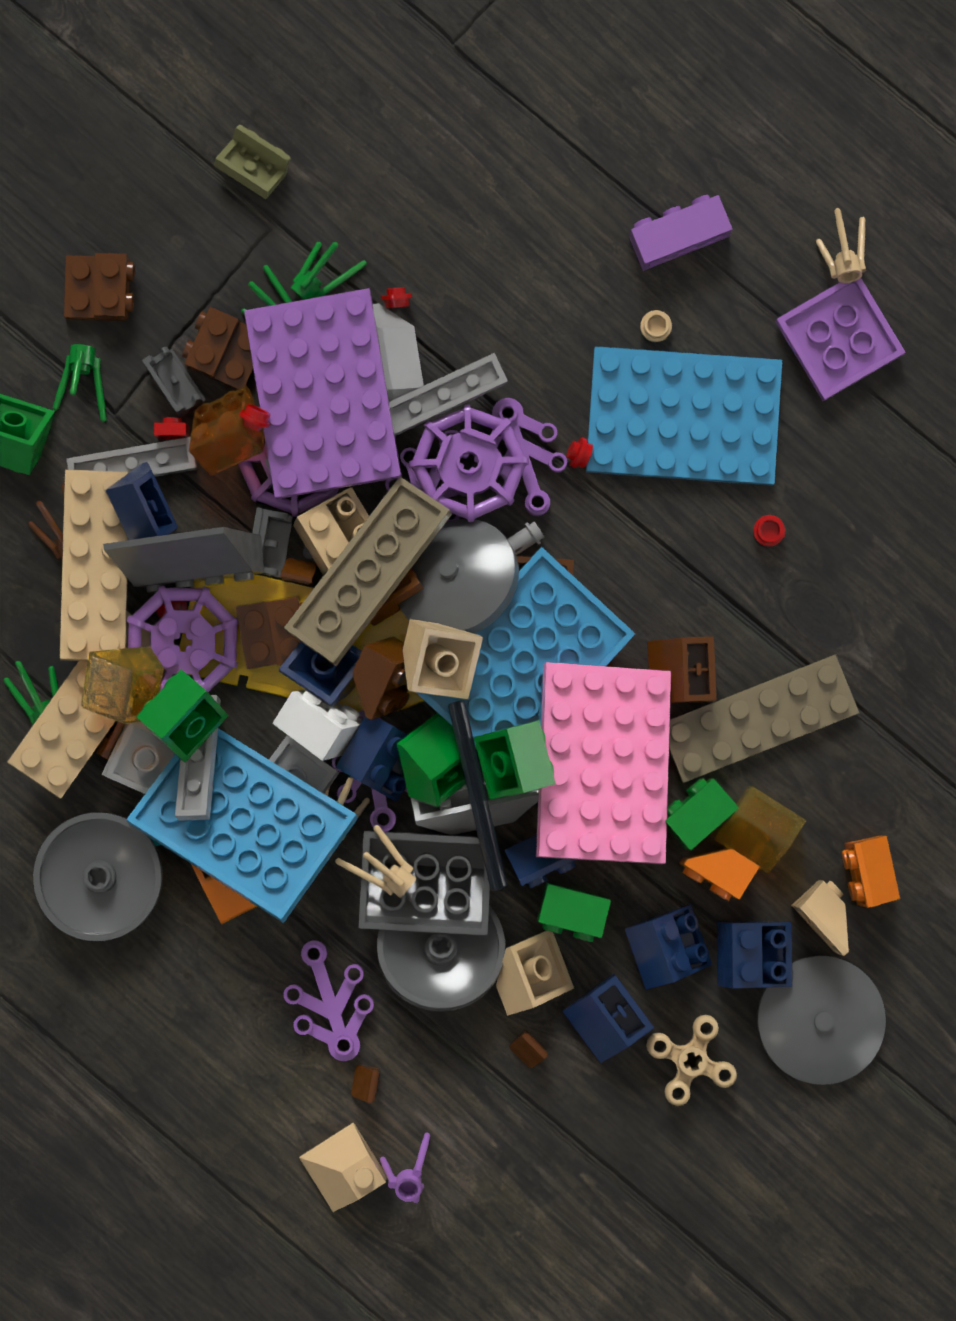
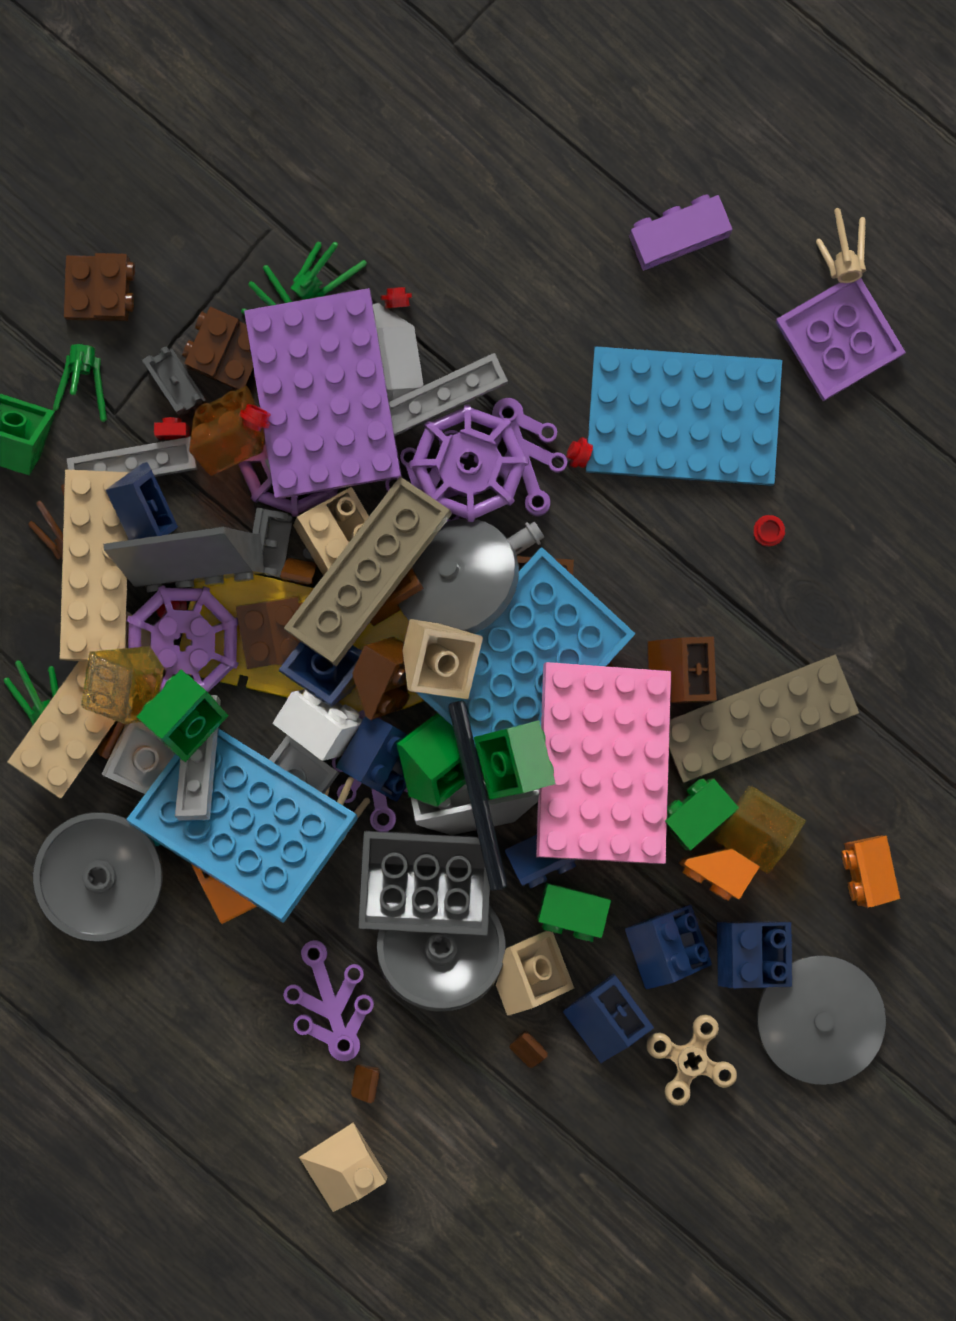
(253, 162): olive bracket -> none
(397, 878): tan plant -> none
(408, 1182): medium lavender plant -> none
(656, 326): tan plate -> none
(825, 914): tan slope -> none

